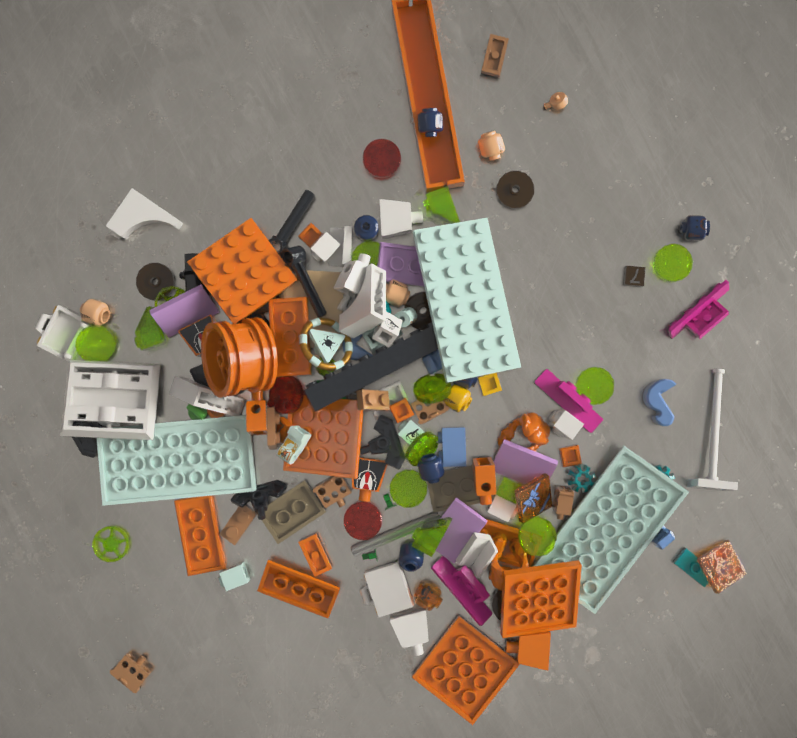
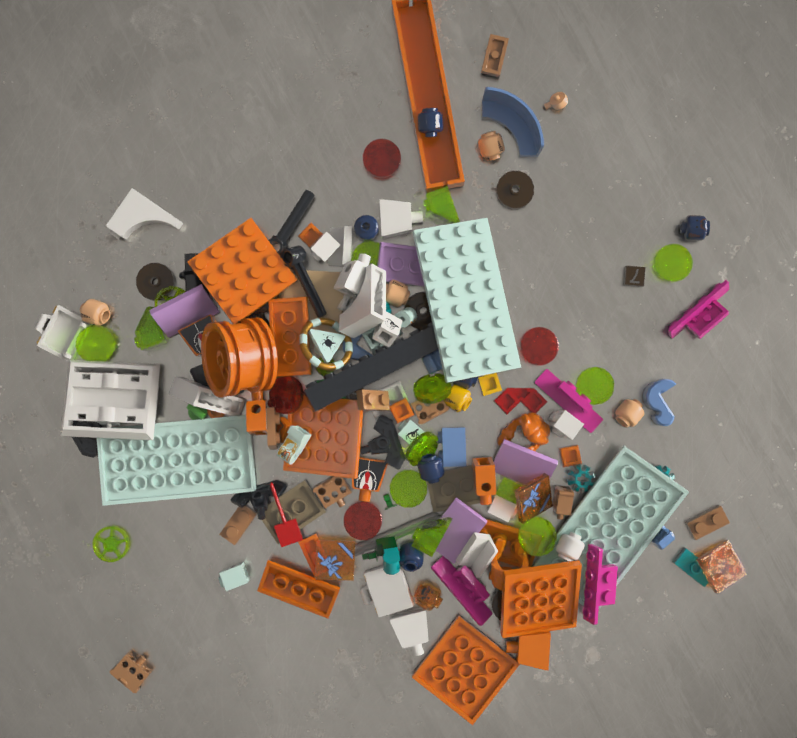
(200, 535): orange tile -> none
(288, 531): none -> red piece
(334, 560): none -> clear orange tile
(389, 551): none -> leg
(513, 396): none -> red tile
(517, 117): none -> medium blue panel
(539, 346): none -> clear red tile
(570, 547): none -> white head
(599, 585): none -> dark pink bracket
(629, 413): none -> light nougat head
(707, 522): none -> medium nougat plate
(711, 481): white tile -> none

